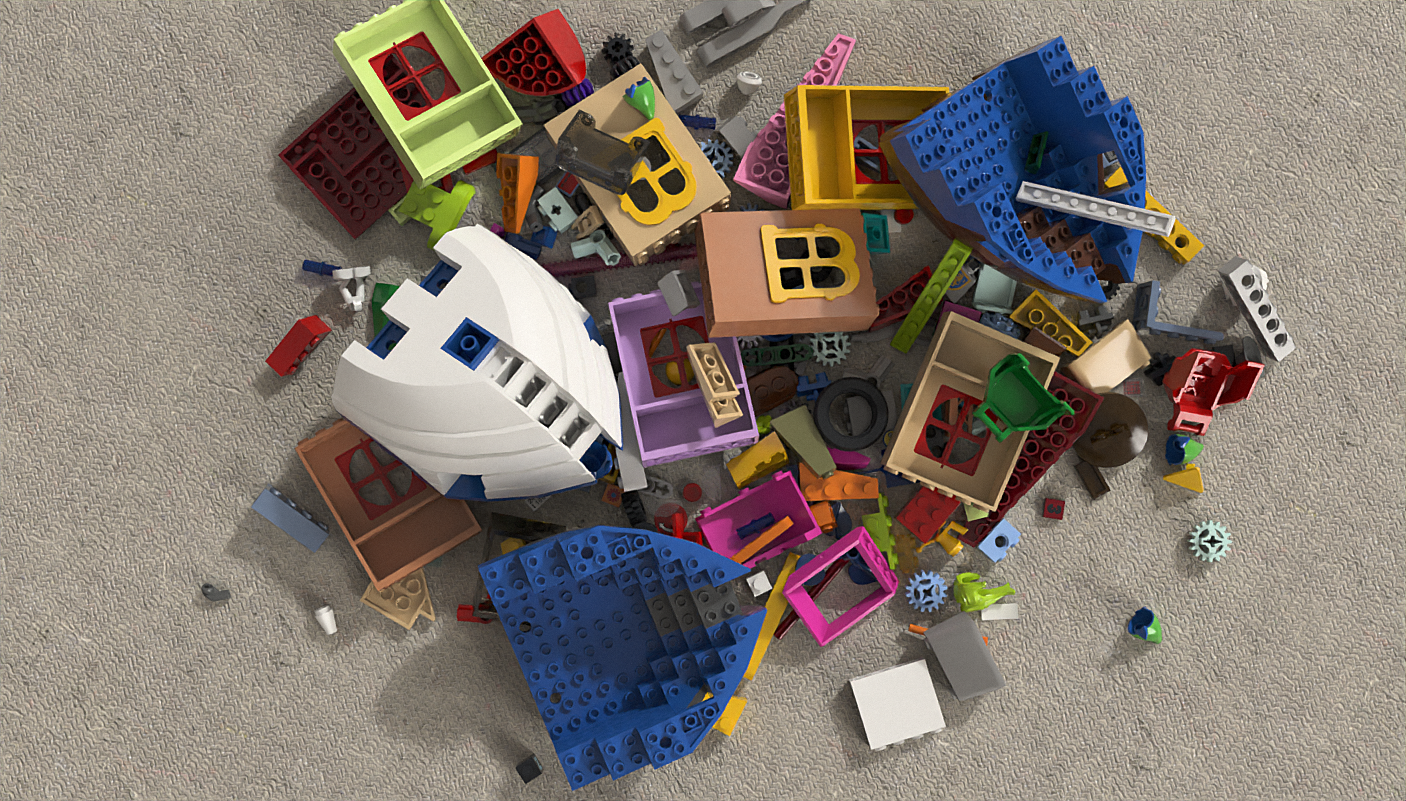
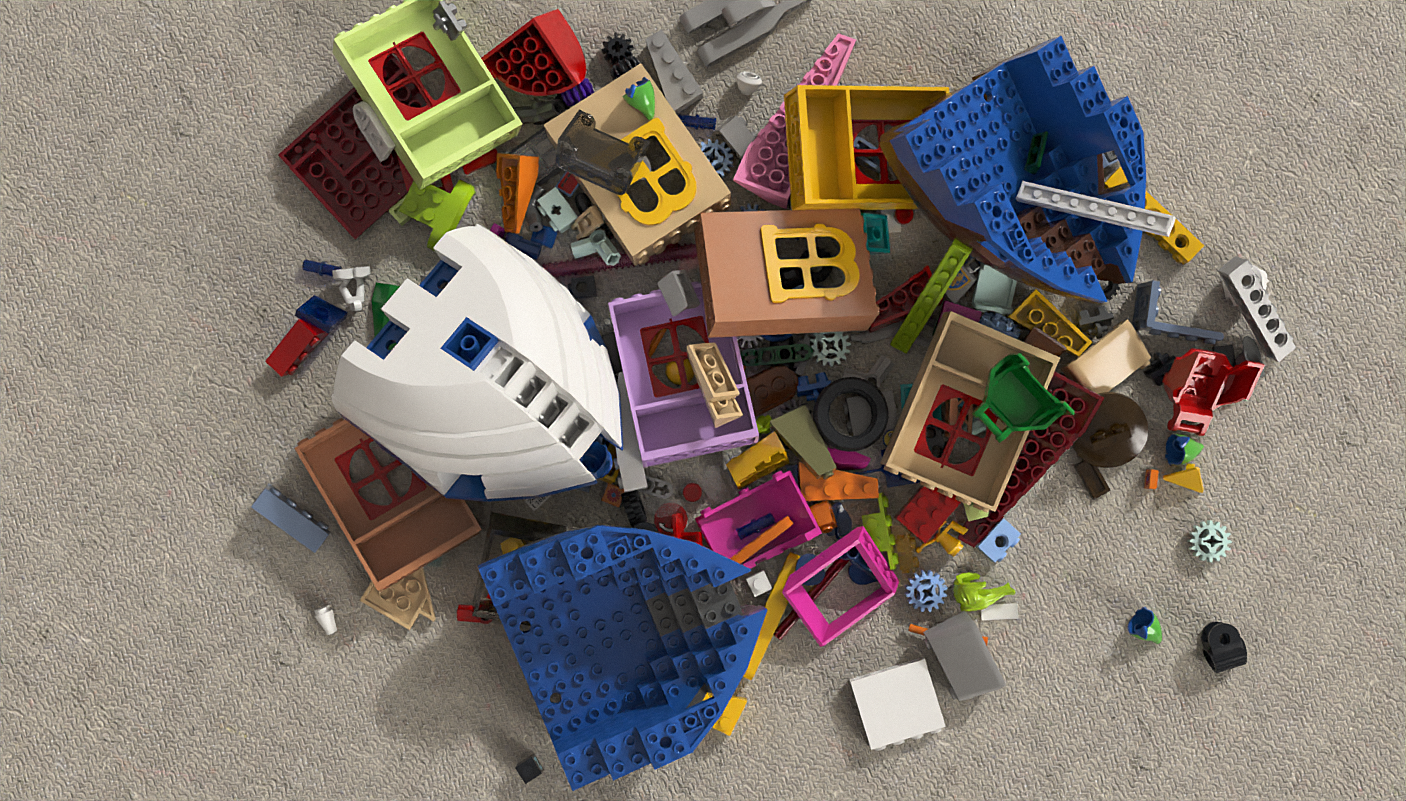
(213, 594): dark grey arm -> none
(321, 314): none -> clear blue tile
(373, 130): none -> white tile
(446, 20): none -> dark grey hips
(1053, 509): dark red tile -> none
(1134, 387): clear tile -> none
(1151, 479): none -> orange tile
(1223, 654): none -> black piece

